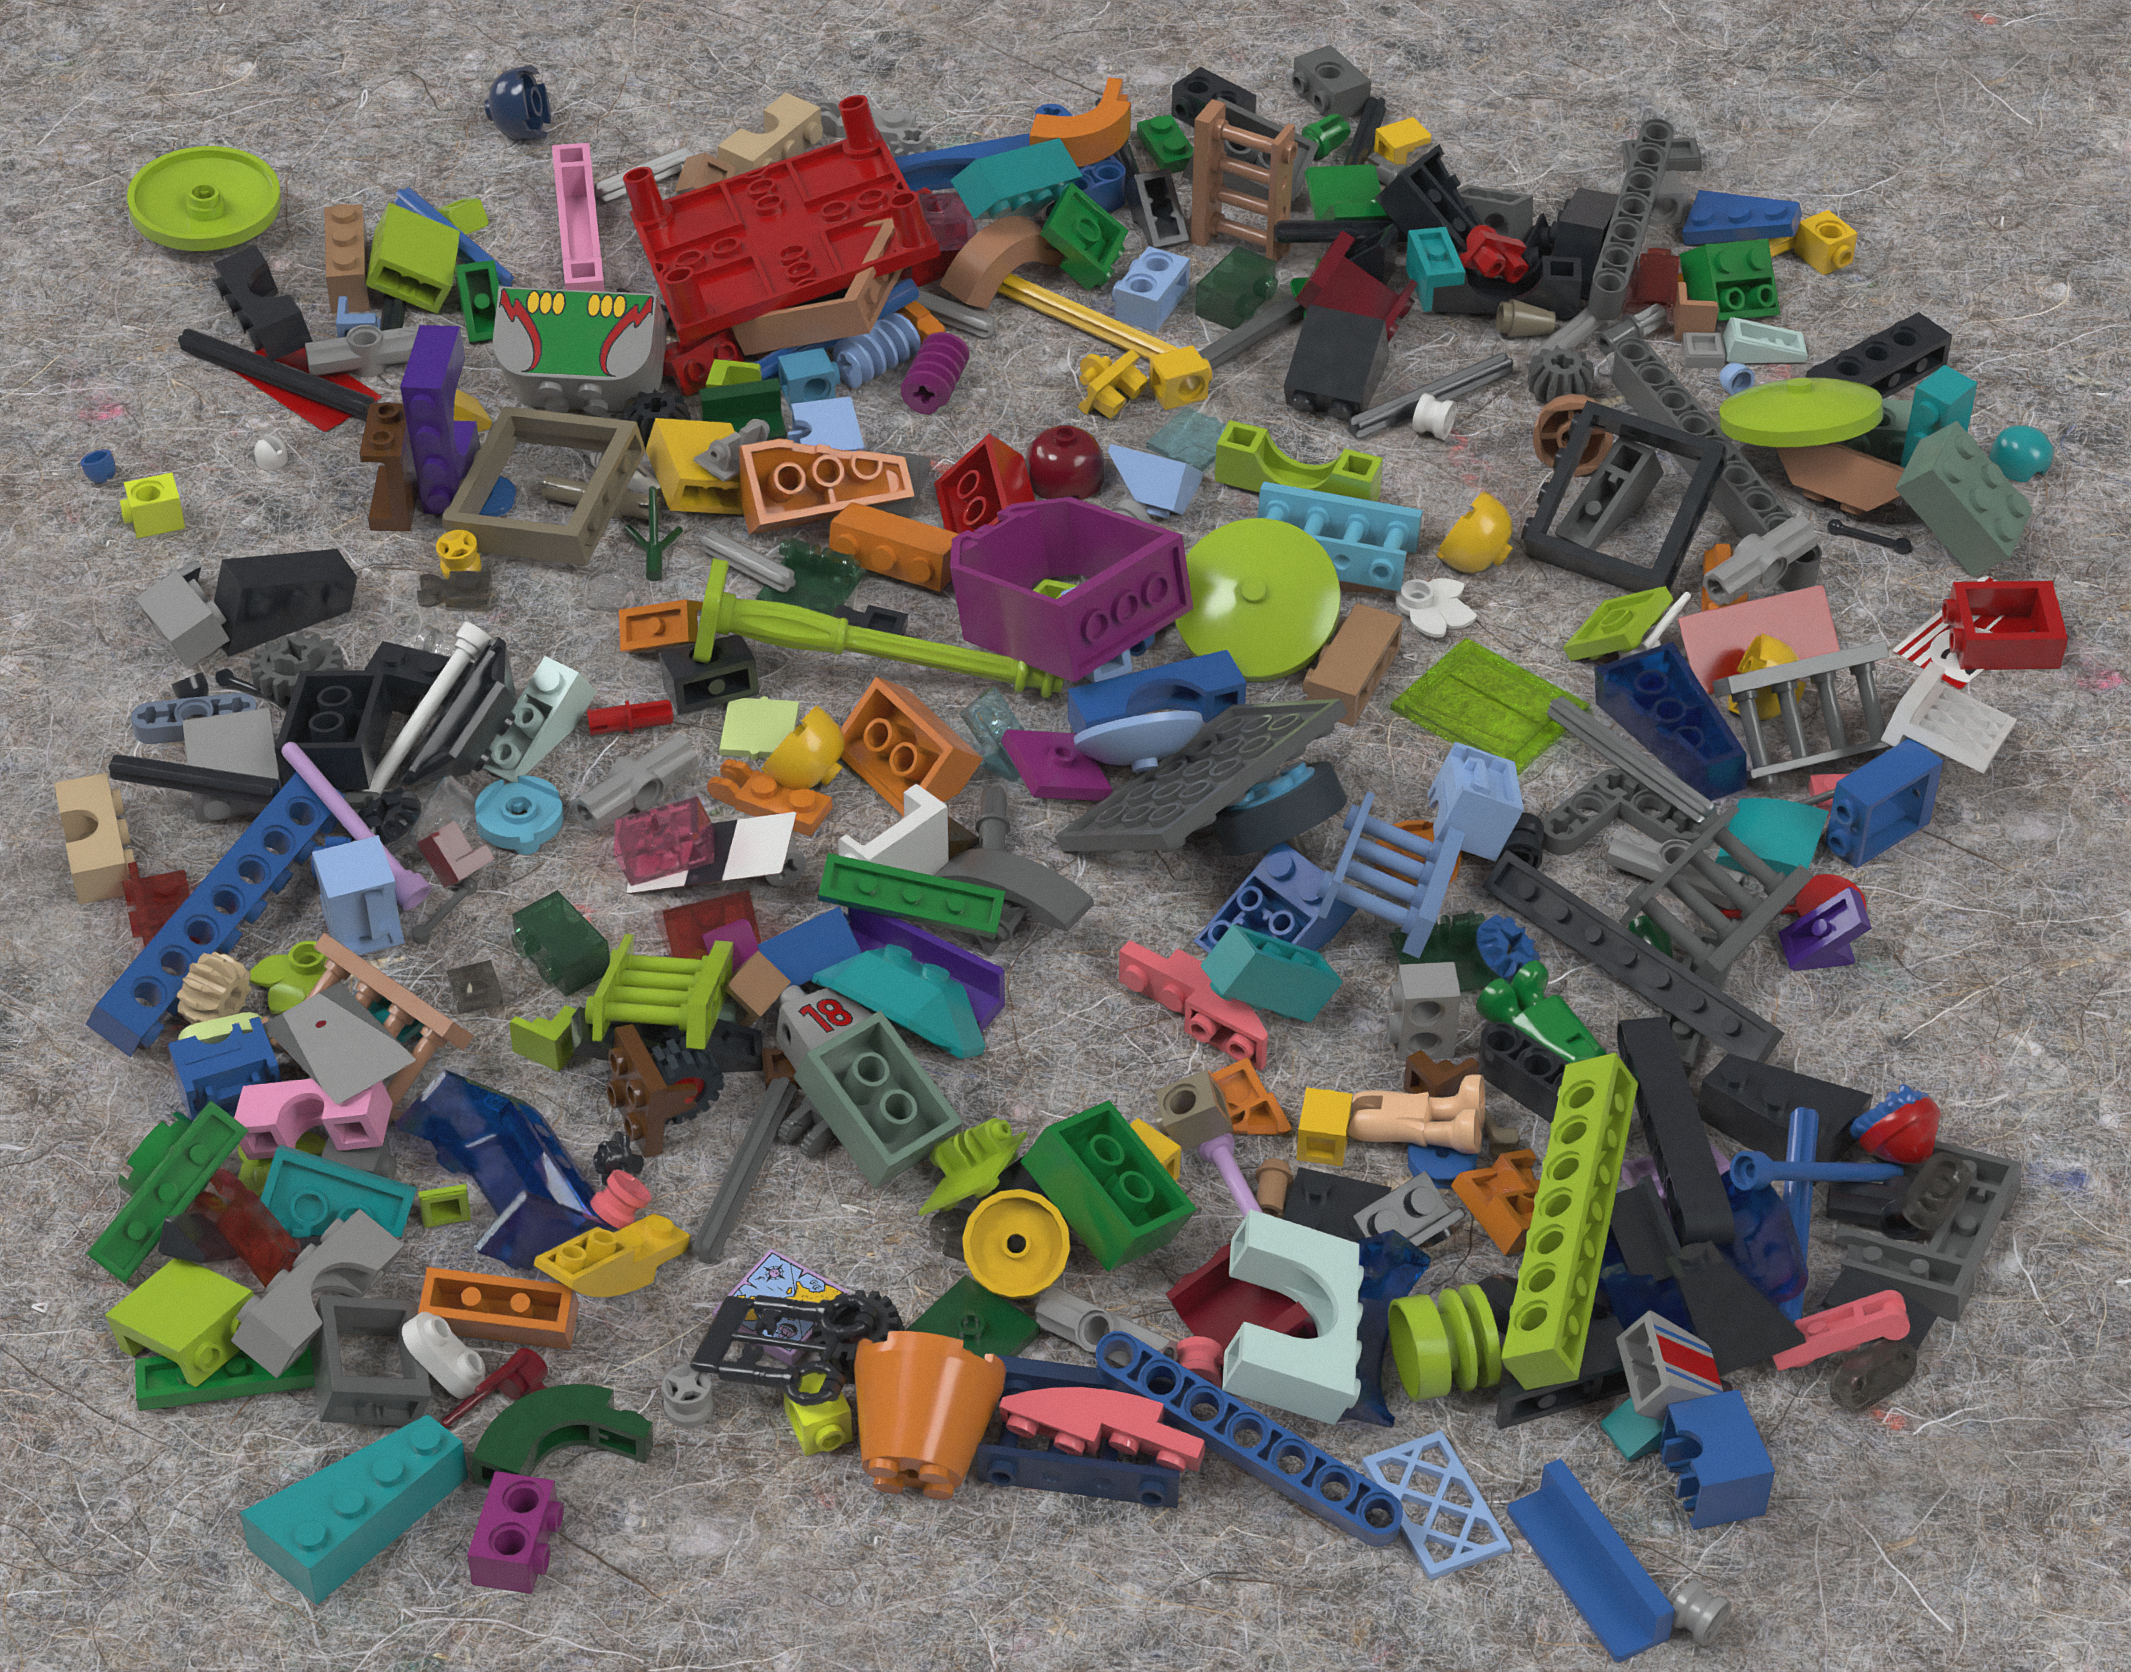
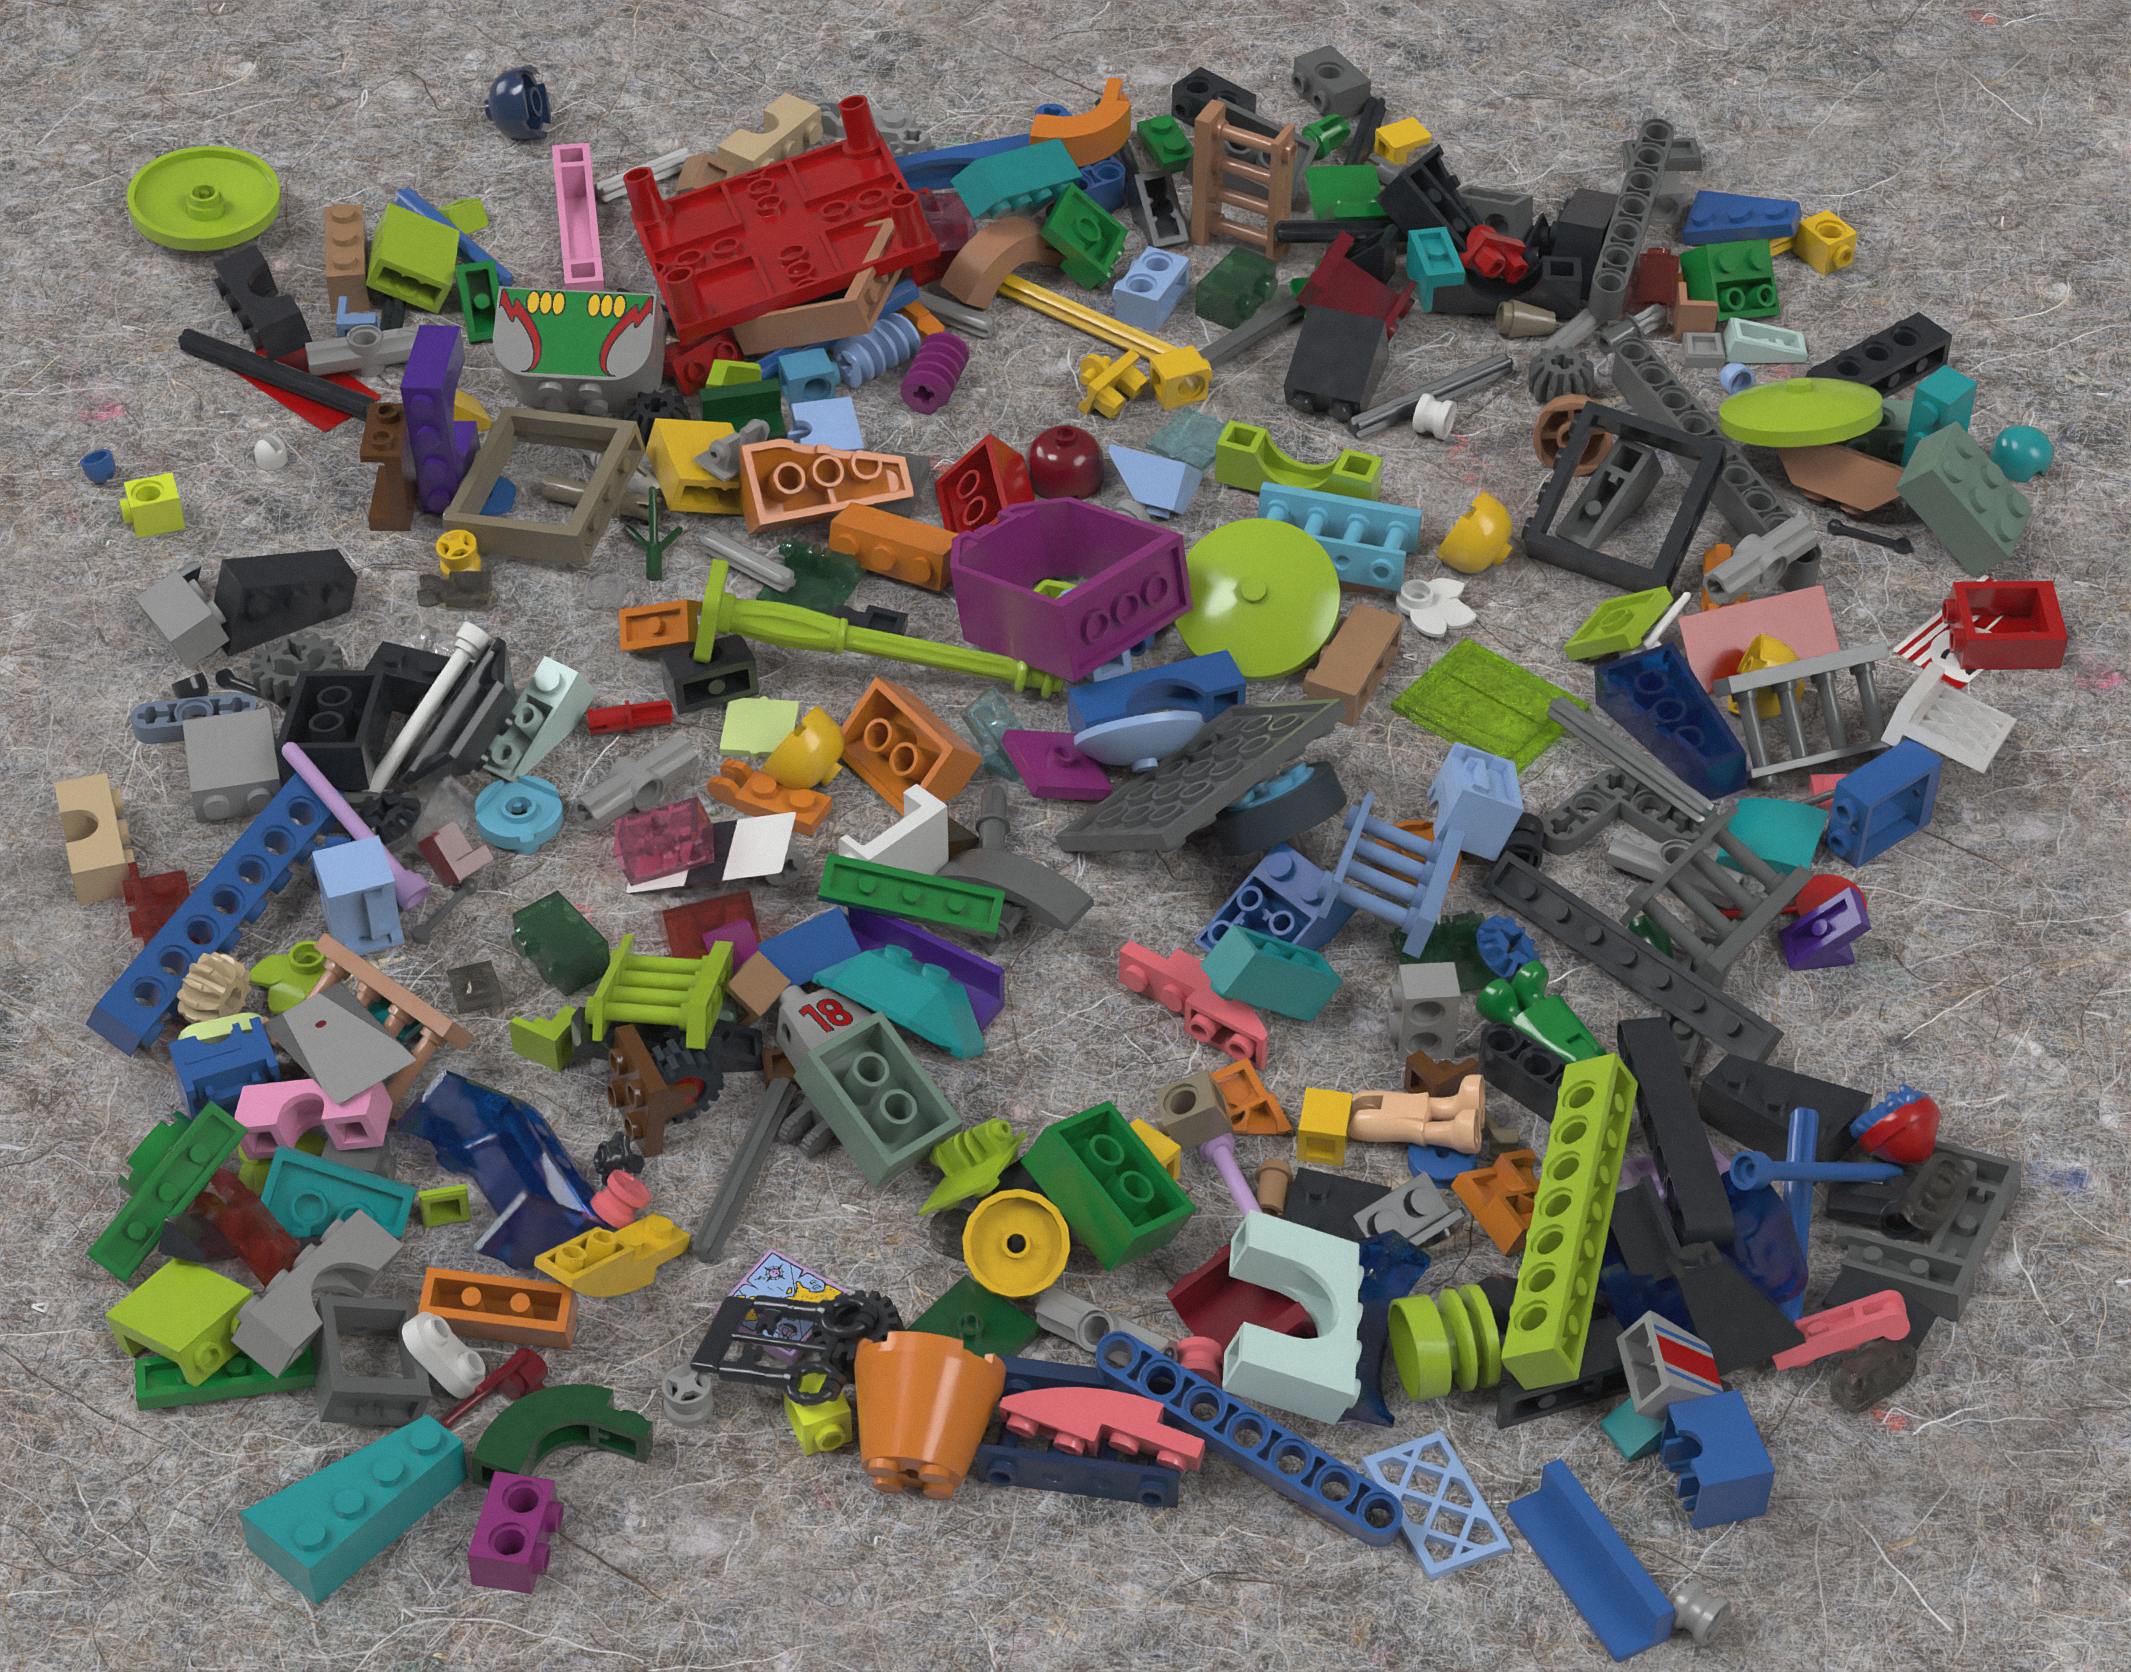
(193, 779): black axle -> none

